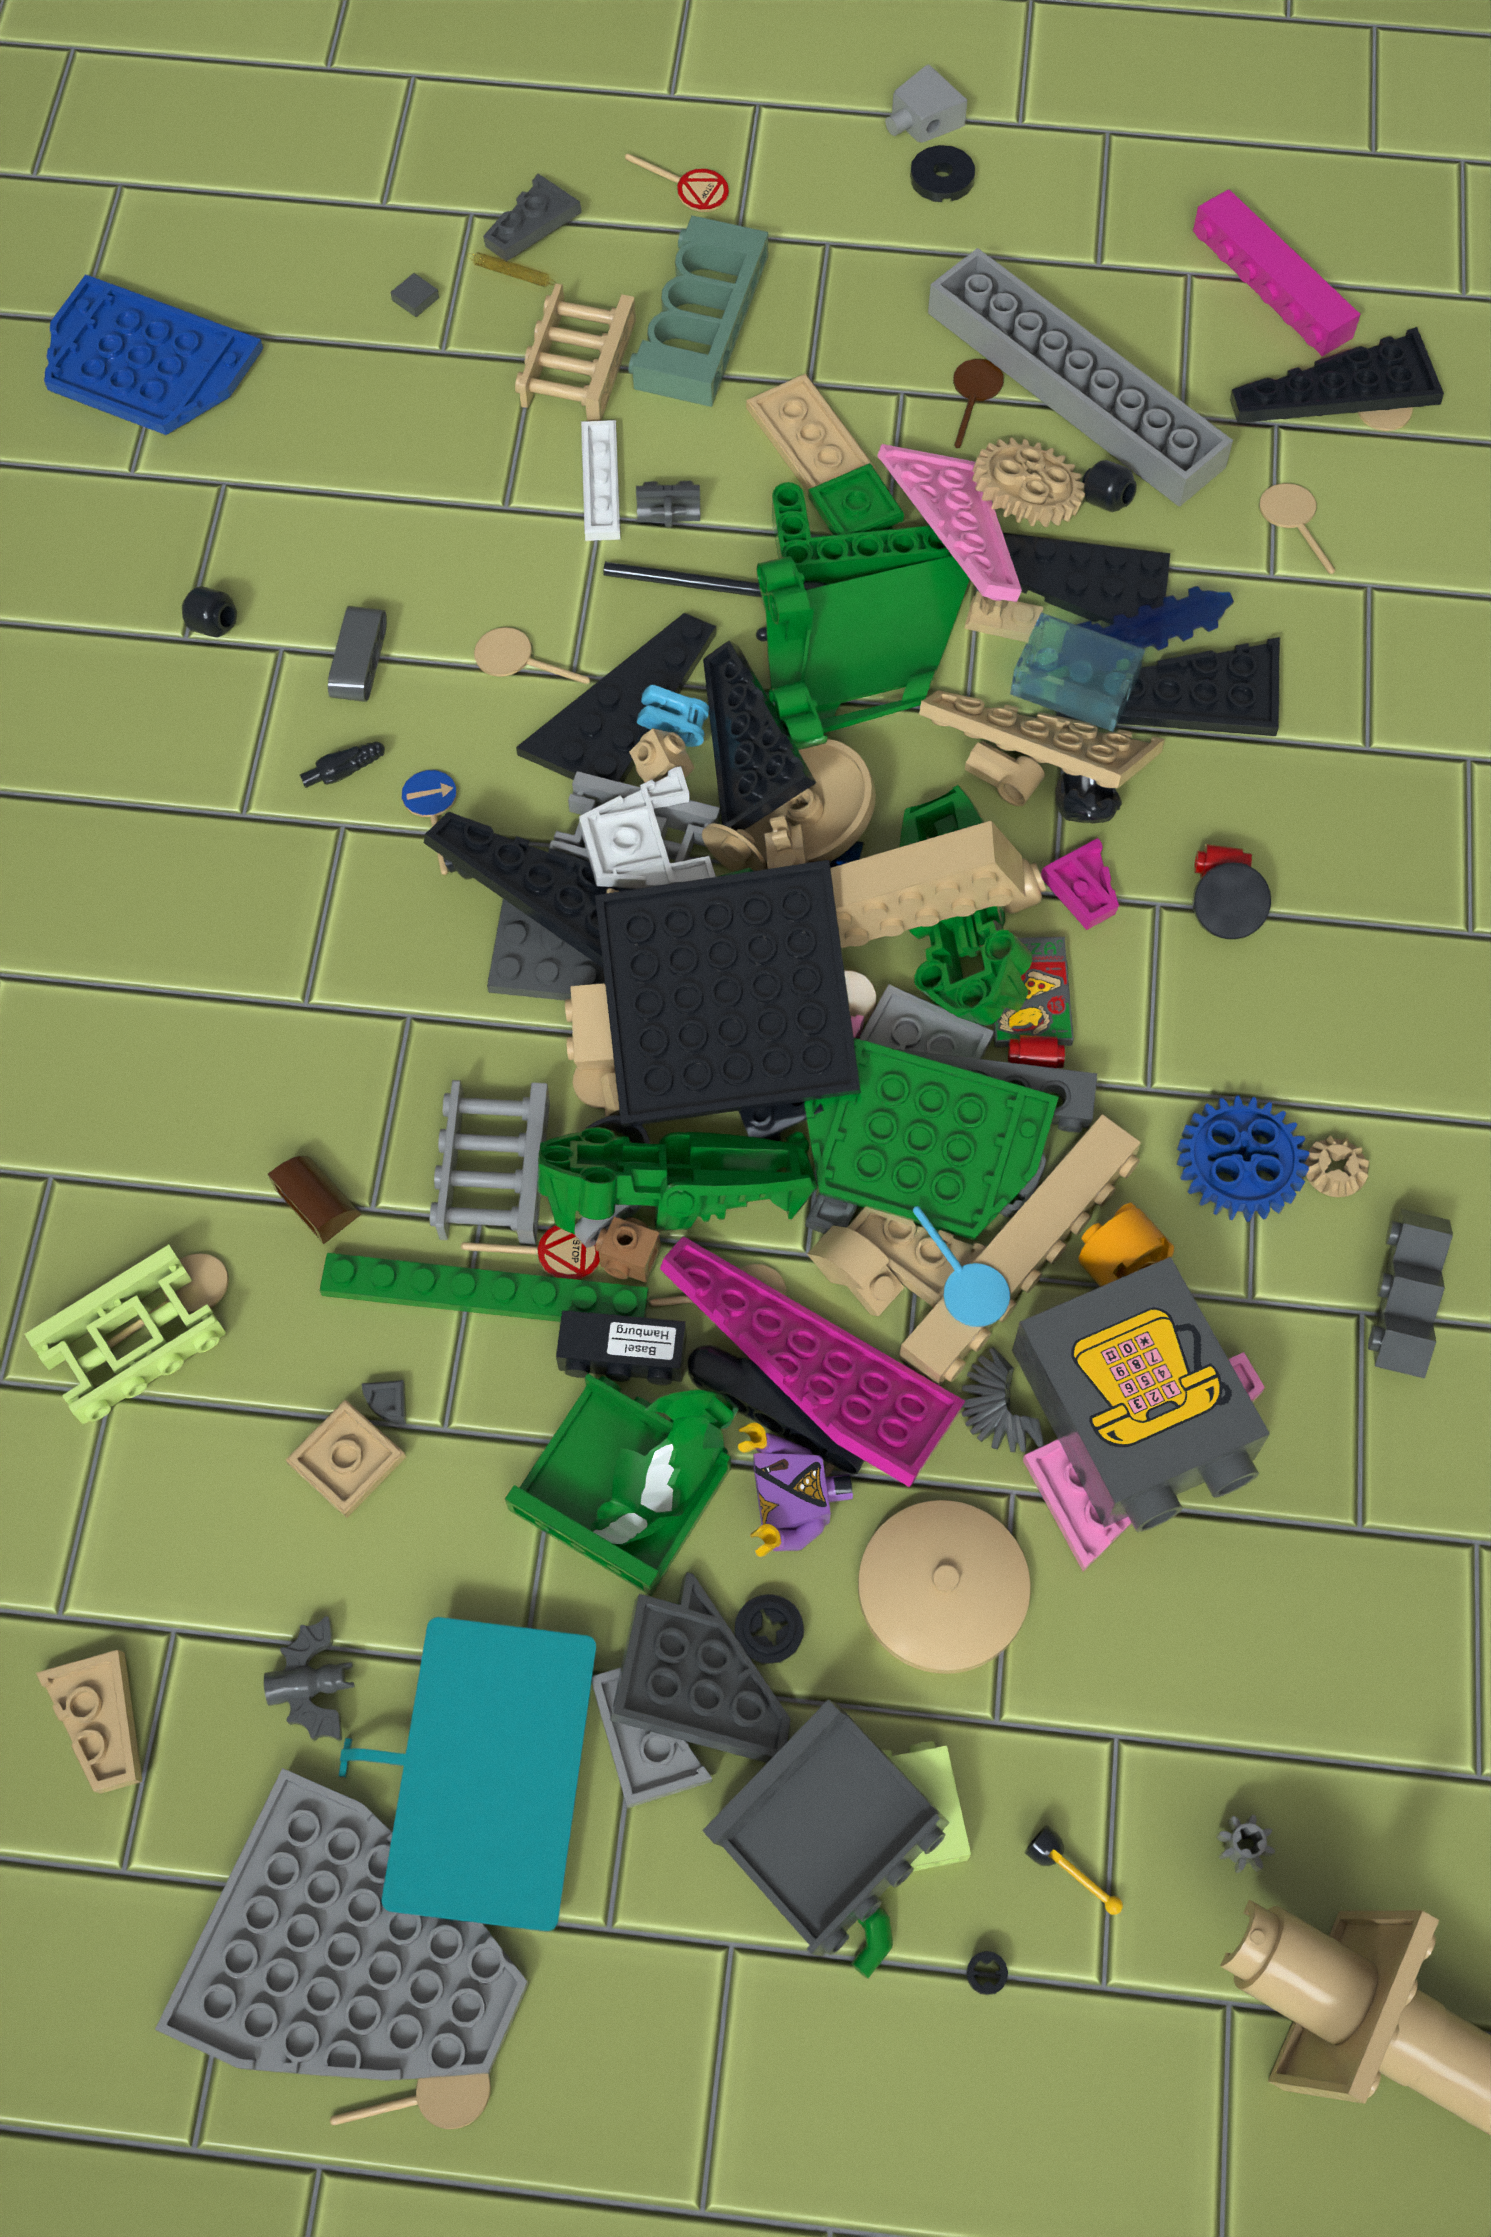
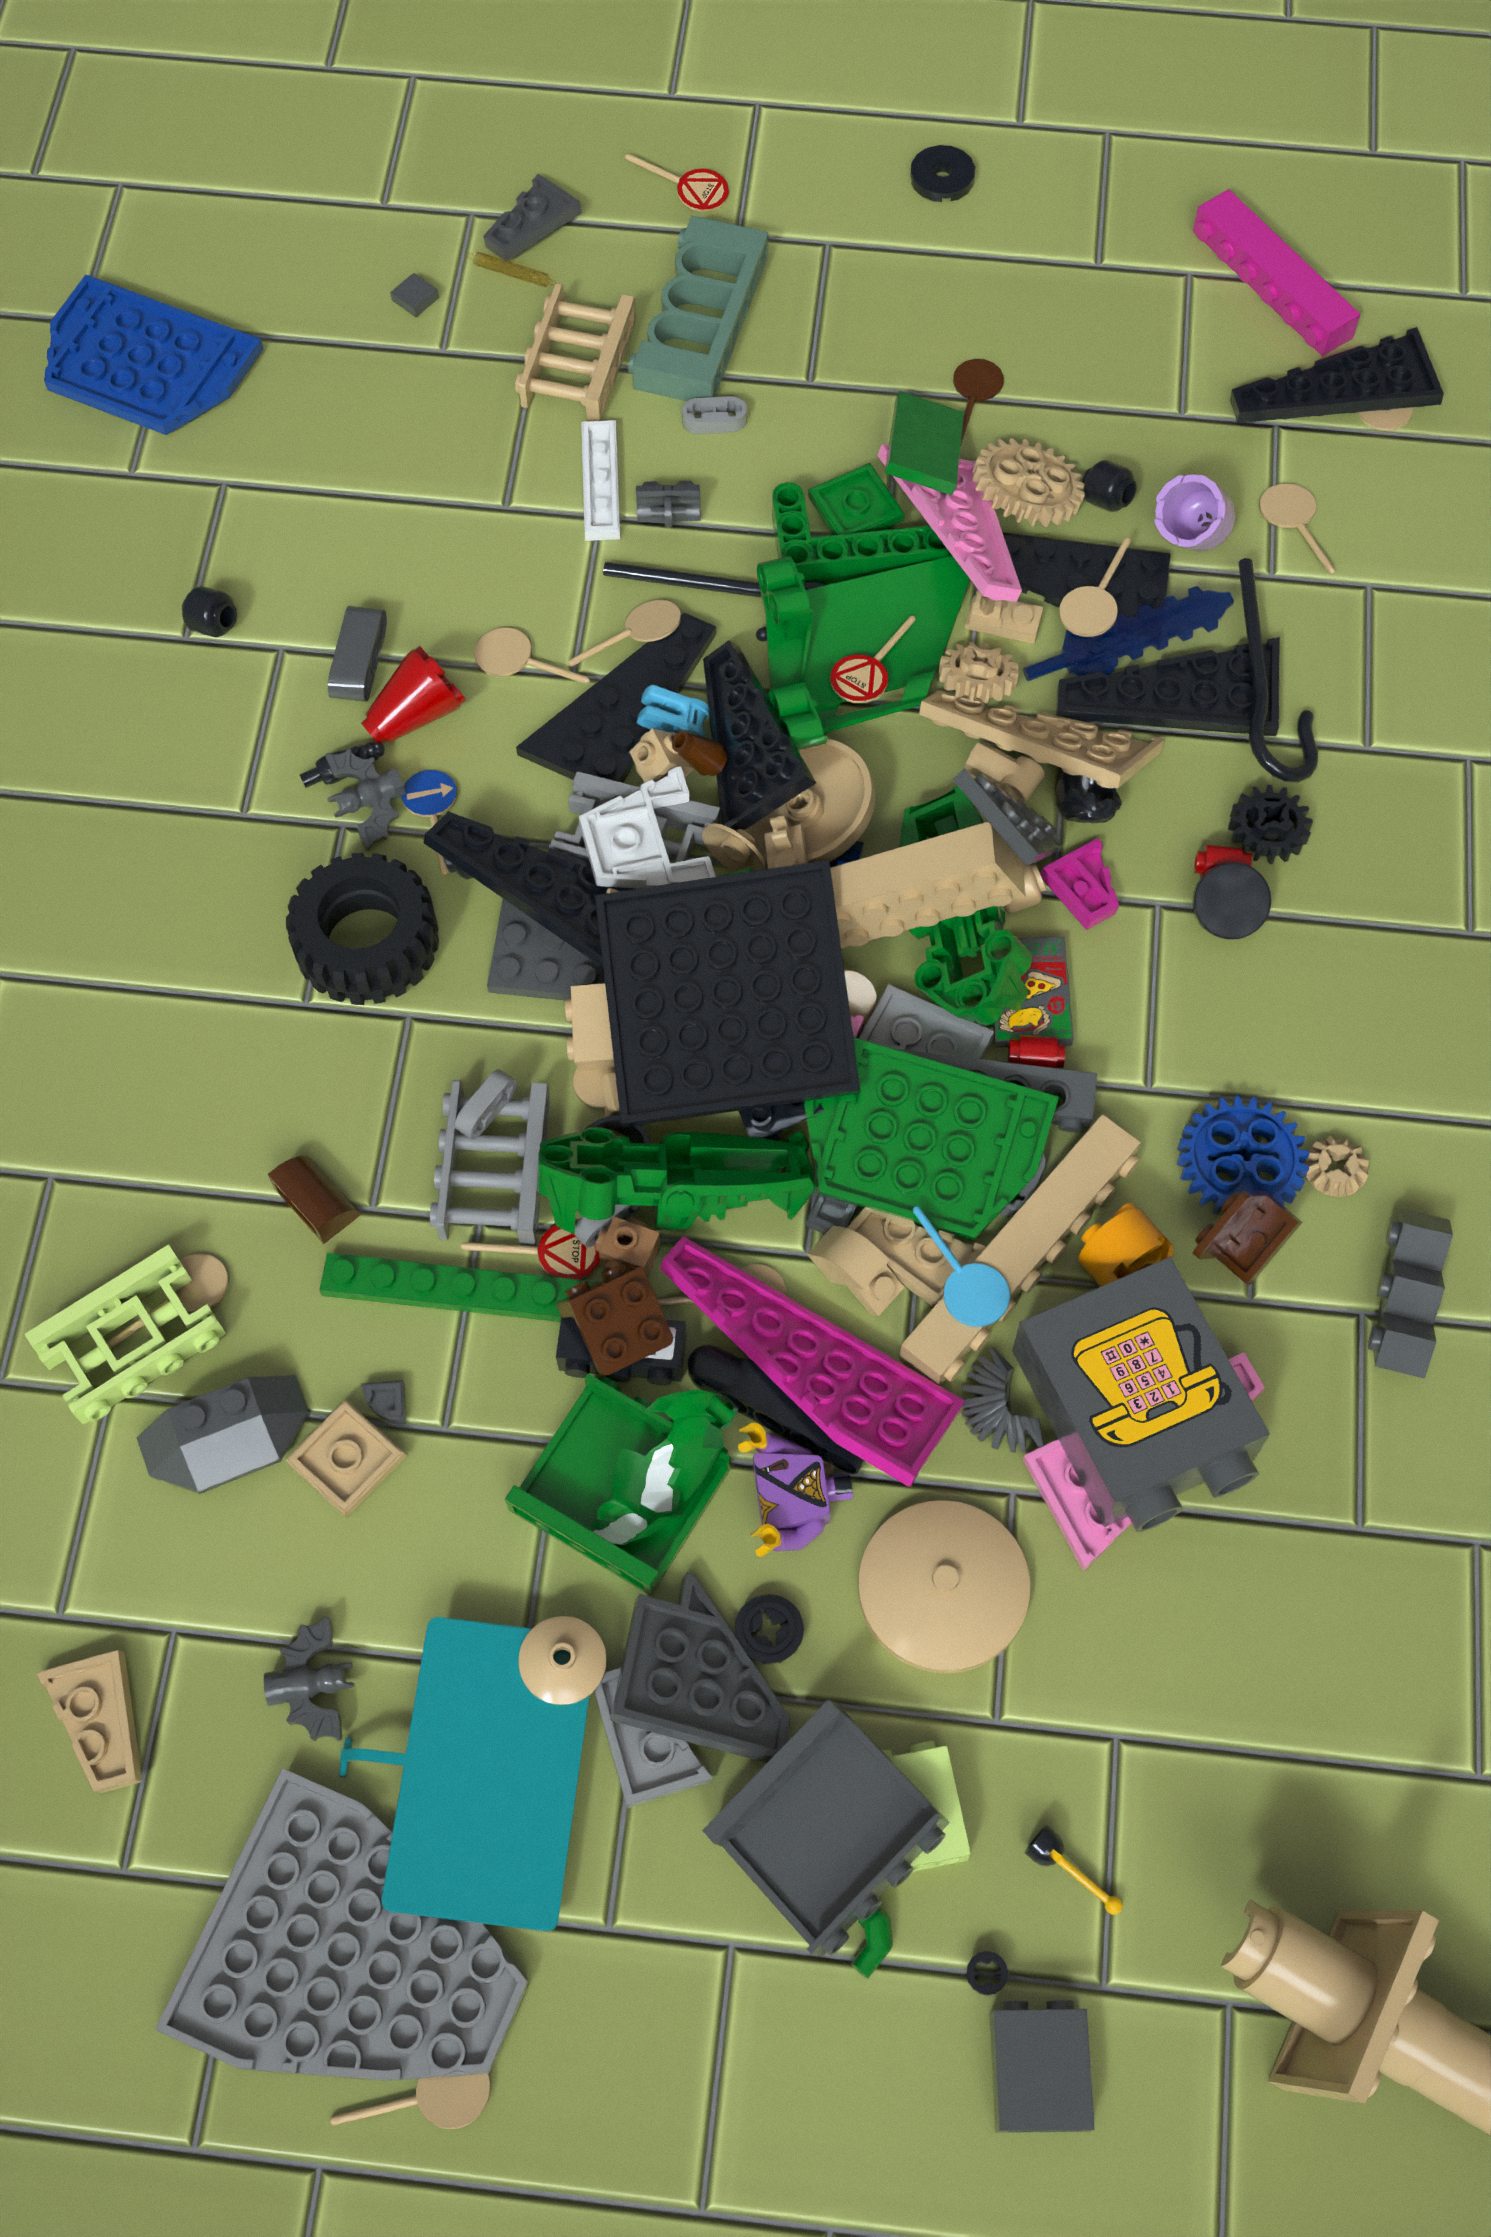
(224, 1433): none -> dark grey wedge
(352, 887): none -> black tyre
(372, 792): none -> dark grey animal
(412, 698): none -> red cone
(485, 1104): none -> light grey beam
(566, 1682): none -> tan dish
(617, 1318): none -> reddish brown bracket
(644, 624): none -> tan piece
(700, 752): none -> reddish brown cone
(714, 415): none -> light grey beam
(806, 432): tan tile -> none
(863, 677): none -> piece
(925, 443): none -> green tile
(926, 107): light grey torso -> none
(978, 672): none -> tan gear
(1016, 823): none -> dark grey wing
(1041, 2068): none -> dark grey brick
(1077, 671): clear light blue piece -> none
(1079, 377): light grey brick -> none
(1091, 609): none -> tan piece
(1185, 508): none -> lavender cylinder
(1245, 1831): light grey gear -> none
(1247, 1233): none -> reddish brown bracket
(1260, 693): none -> black piece
(1270, 824): none -> black gear

